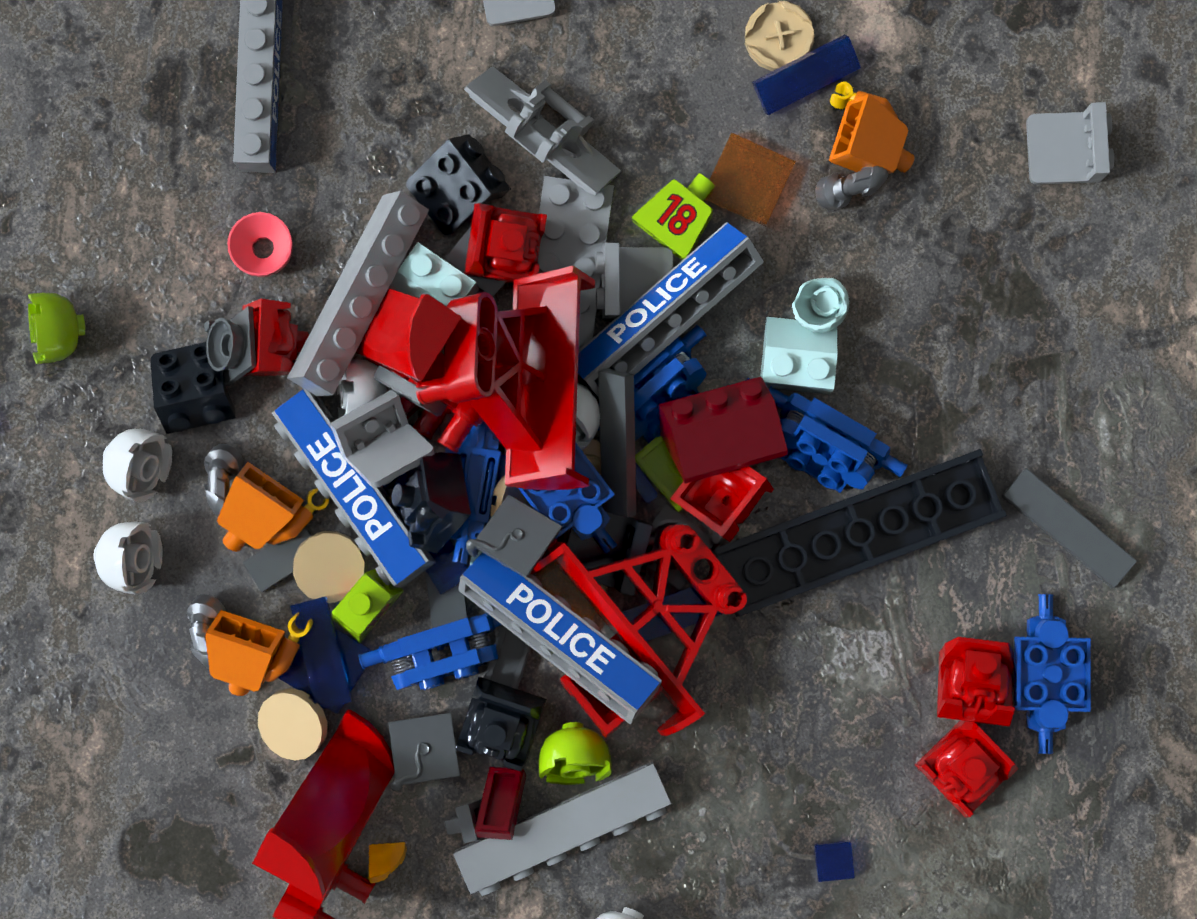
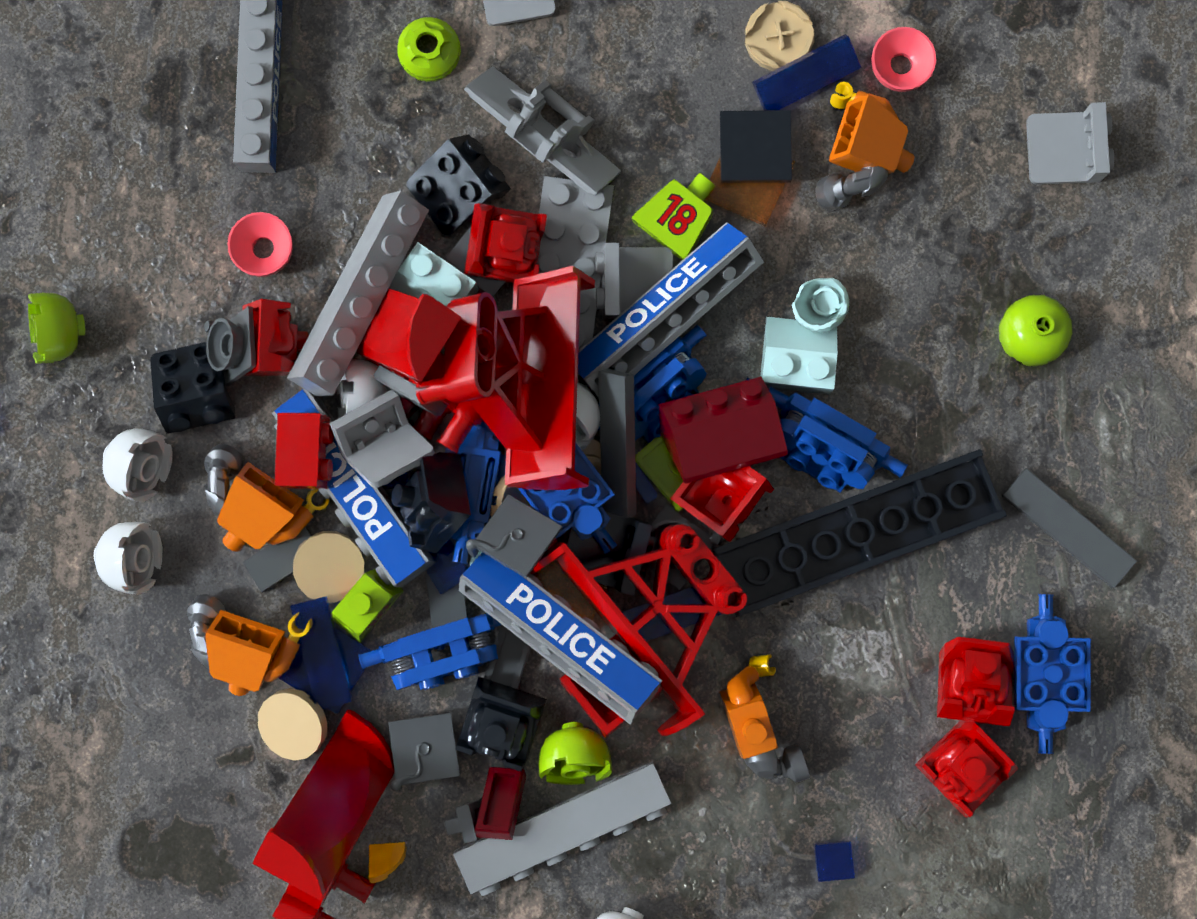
(302, 451): none -> red brick
(430, 65): none -> lime piece
(753, 727): none -> orange torso
(755, 146): none -> black tile
(907, 43): none -> coral piece
(1022, 336): none -> lime cylinder

